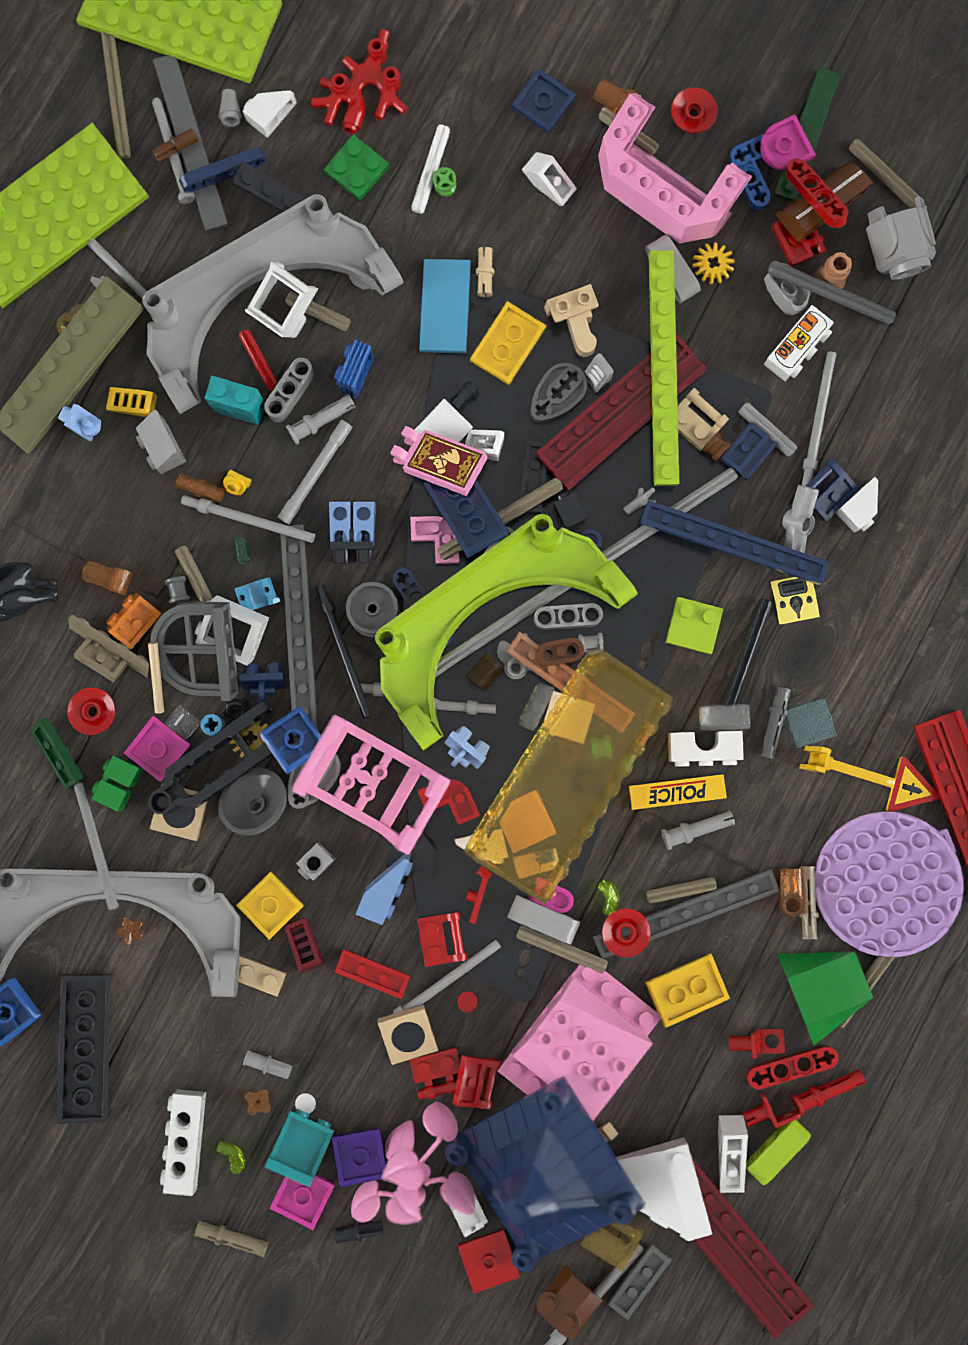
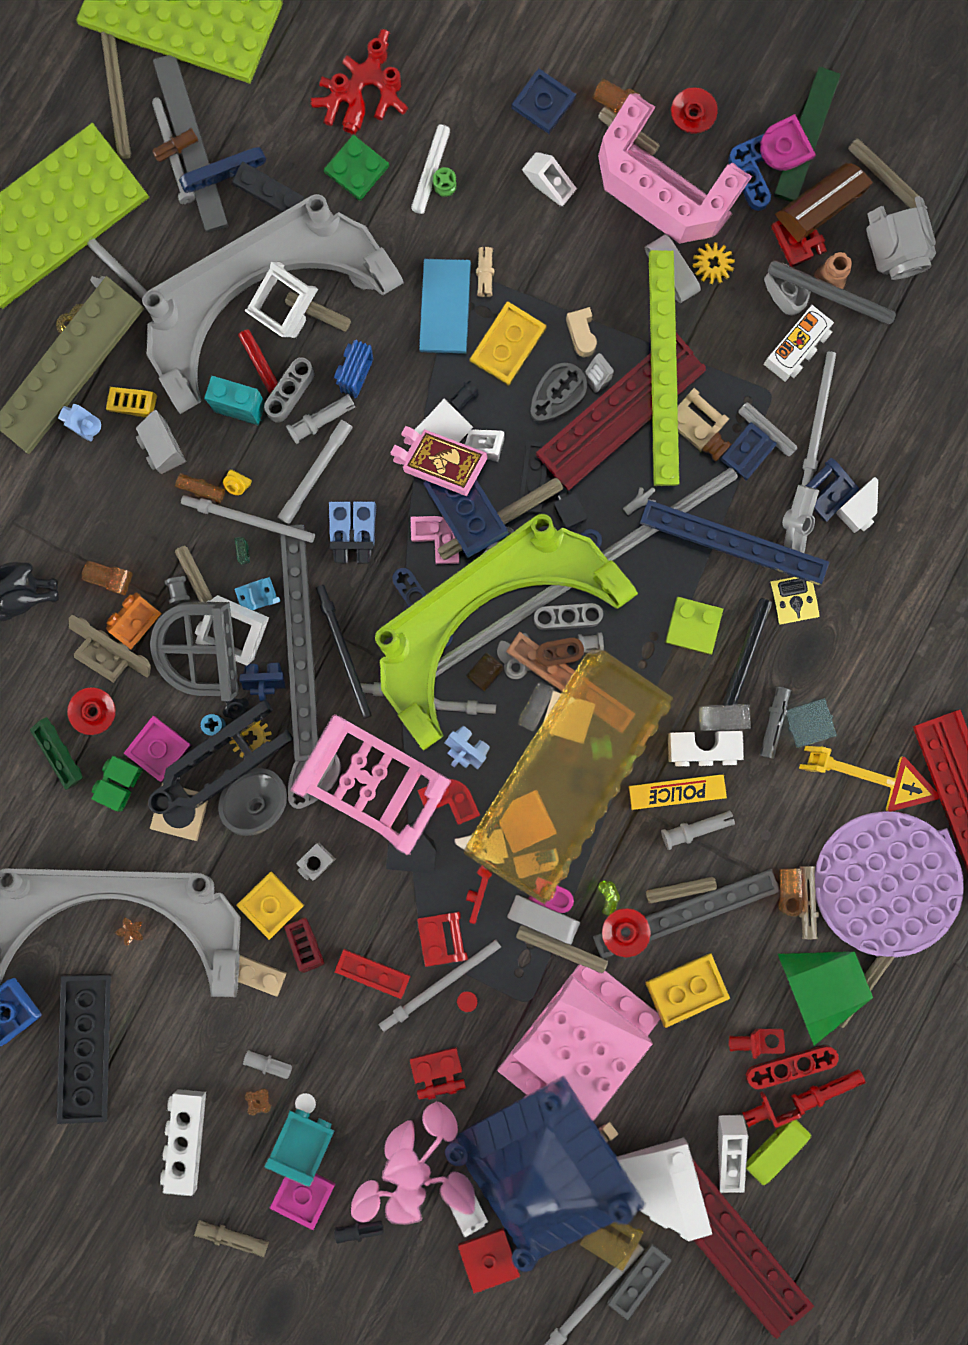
(106, 883): light grey bar -> none
(156, 677): tan bar -> none
(182, 722): clear slope -> none
(229, 109): light grey cone -> none
(234, 1154): clear neon green arm -> none
(268, 110): white slope -> none
(277, 739): blue brick -> none
(359, 1156): dark purple plate -> none
(363, 599): dark grey wheel -> none
(379, 894): medium blue slope -> none
(407, 1034): tan tile -> none
(471, 1079): red plate -> none
(568, 1303): reddish brown slope -> none
(571, 303): tan bracket -> none
(821, 190): red beam -> none

